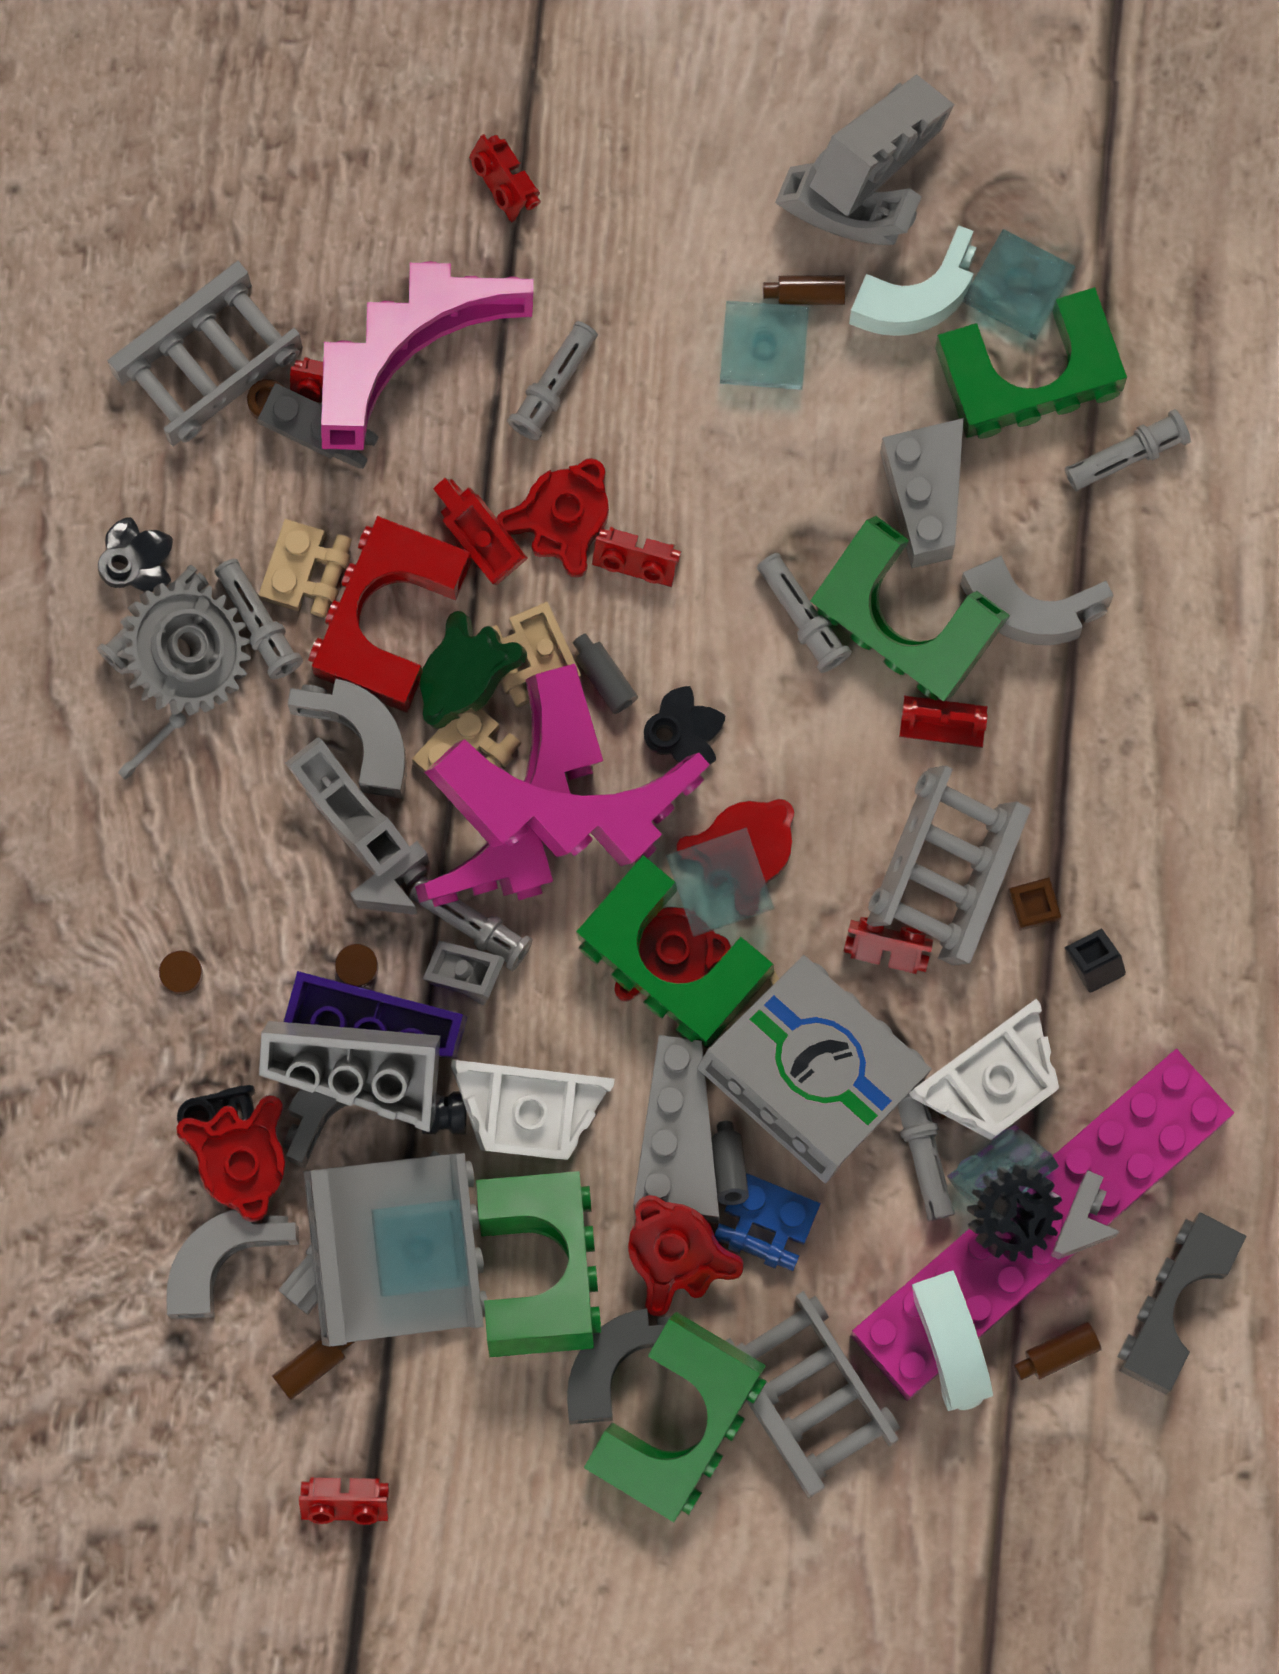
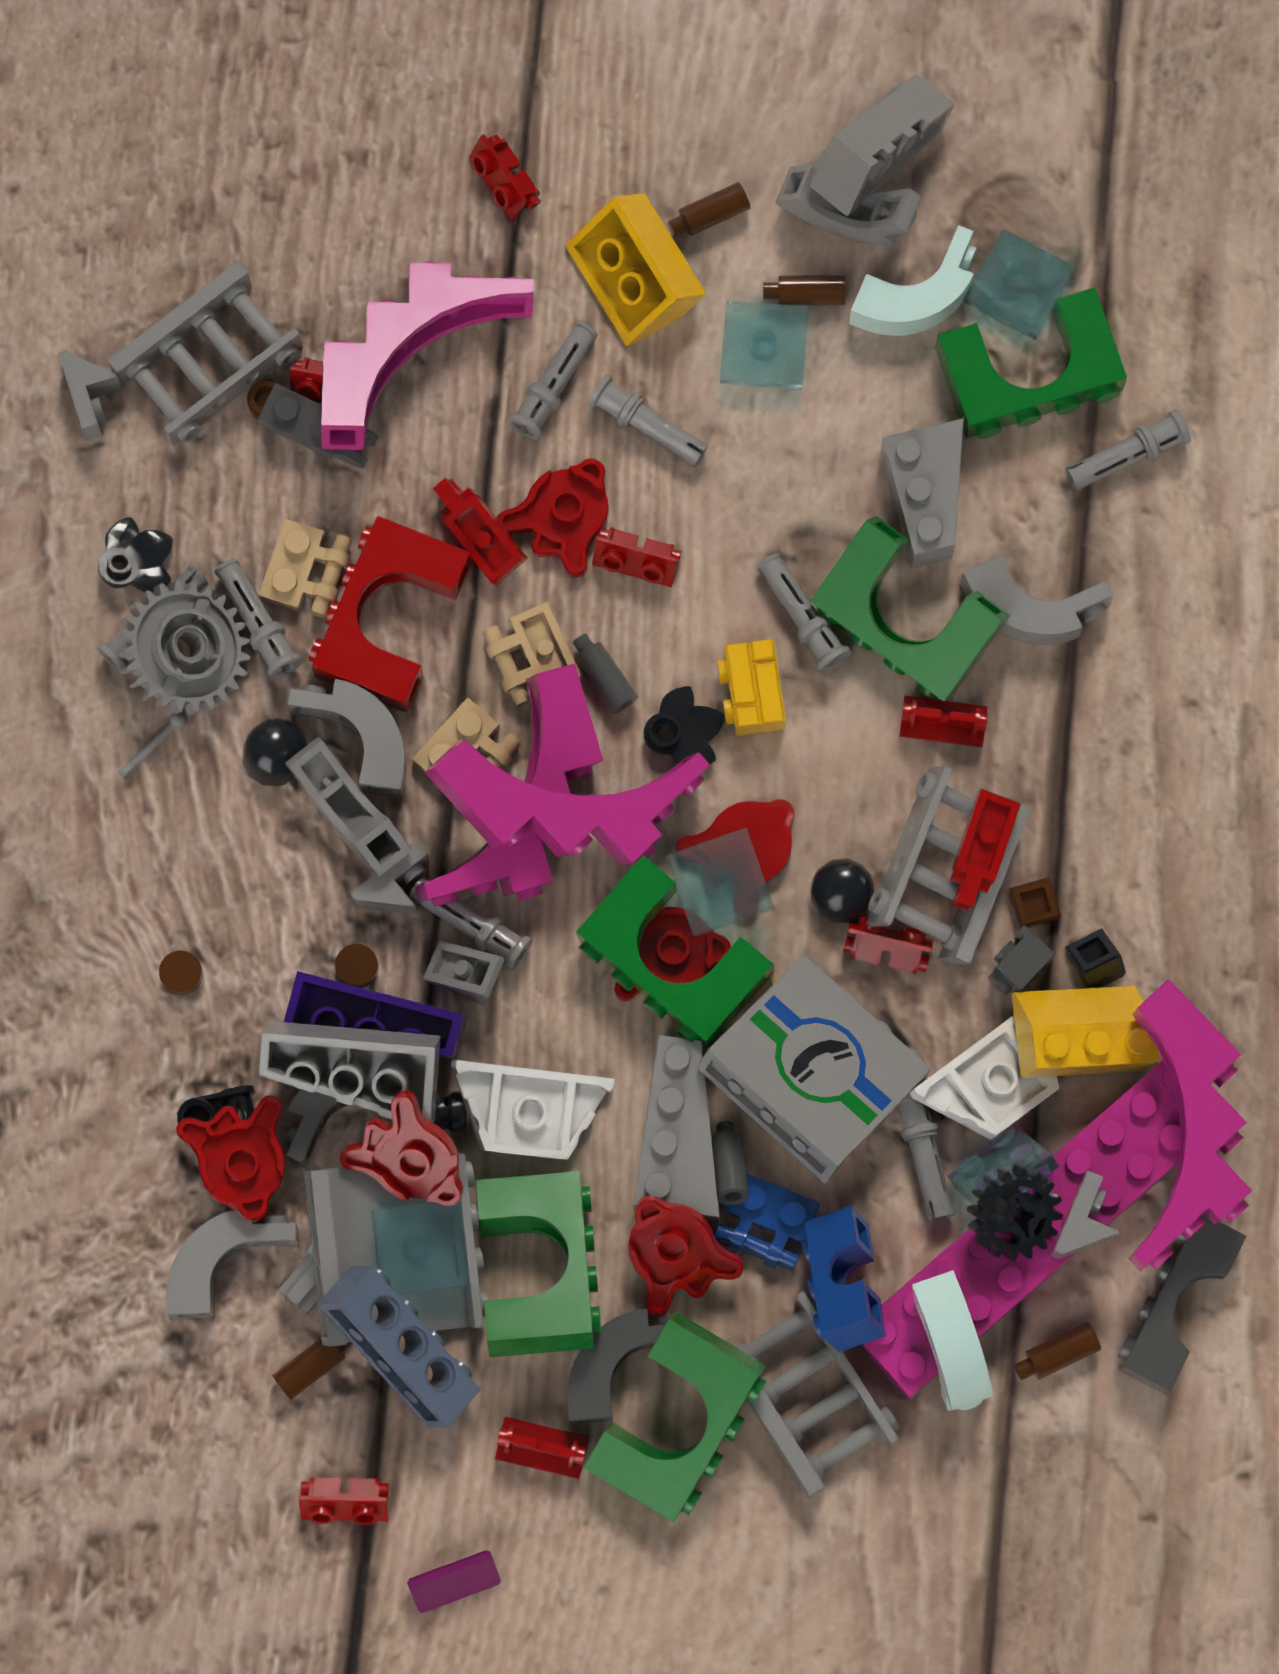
(85, 383): none -> light grey slope
(269, 748): none -> black hair
(350, 1308): none -> sand blue brick
(408, 1155): none -> red tile
(454, 1581): none -> magenta slope
(465, 670): dark green tile -> none
(541, 1447): none -> red hinge
(631, 411): none -> light grey pin
(635, 267): none -> yellow slope
(710, 210): none -> reddish brown cylinder
(753, 687): none -> yellow brick
(834, 1249): none -> blue arch
(842, 890): none -> black hair
(982, 846): none -> red hinge
(1020, 963): none -> dark grey brick
(1081, 1032): none -> yellow slope
(1204, 1182): none -> dark pink arch

